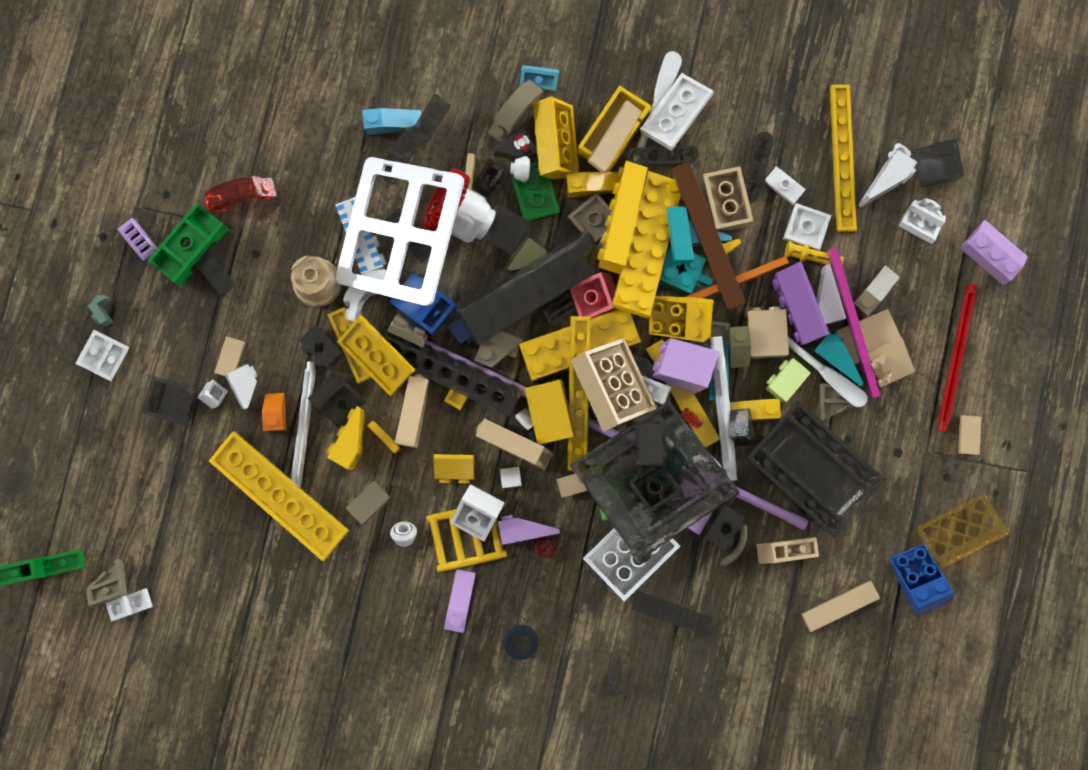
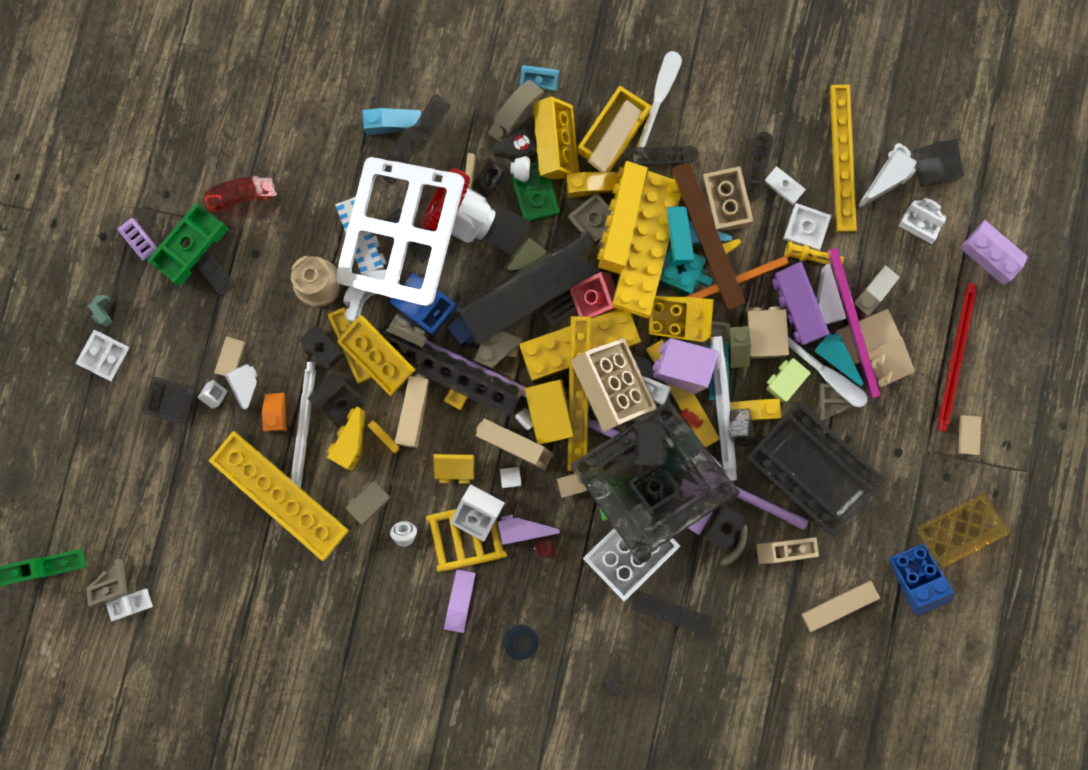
(676, 111): white plate -> none

